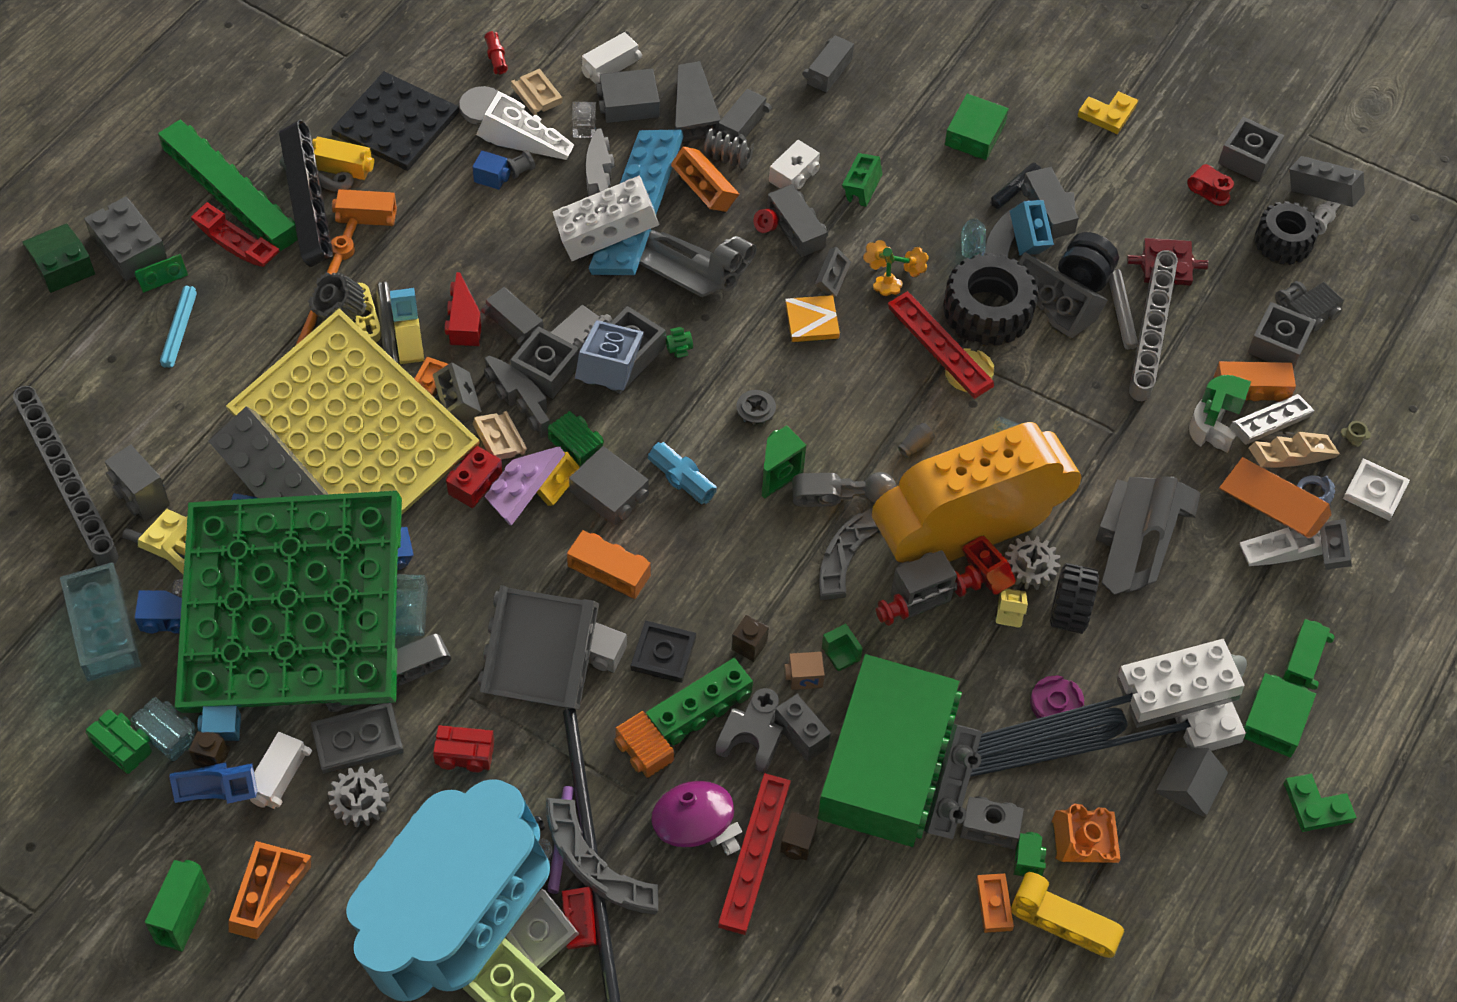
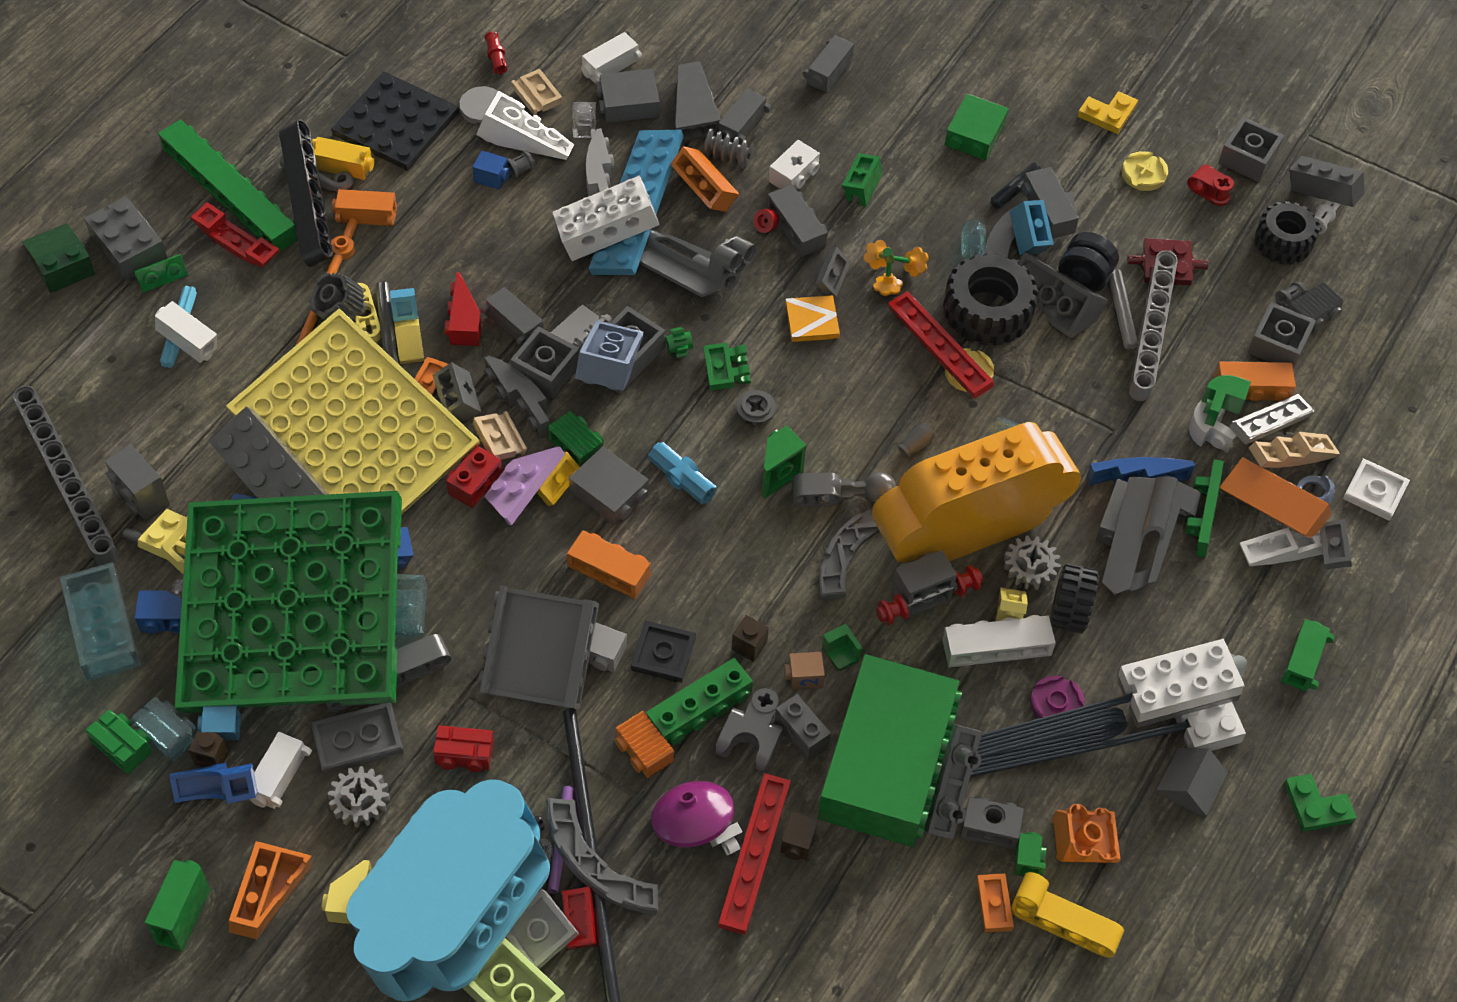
(186, 332): none -> white brick
(341, 890): none -> light yellow slope
(719, 368): none -> green plate
(993, 566): red brick -> none
(998, 641): none -> white brick
(1139, 467): none -> blue slope
(1144, 171): none -> light yellow tile
(1202, 527): none -> green hinge
(1278, 714): green brick -> none
(1358, 428): olive plate -> none

